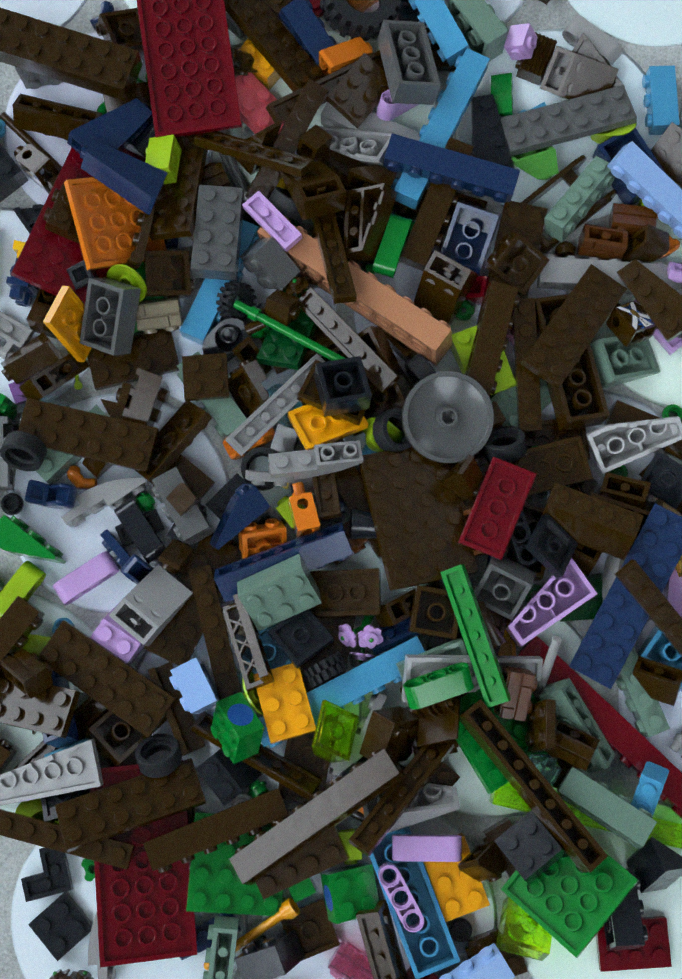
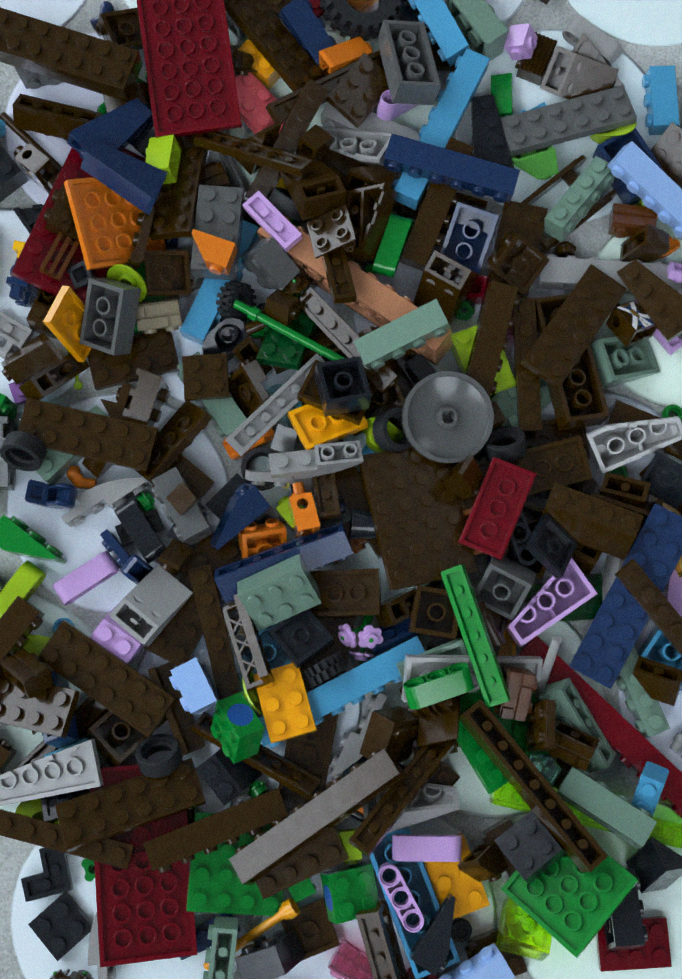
(12, 504): black plate -> none
(67, 241): none -> reddish brown tile
(215, 251): none -> orange slope
(332, 232): none -> dark brown hinge
(334, 733): clear neon green slope -> none
(402, 334): none -> sand green brick
(434, 943): none -> black slope
(602, 242): reddish brown brick -> none

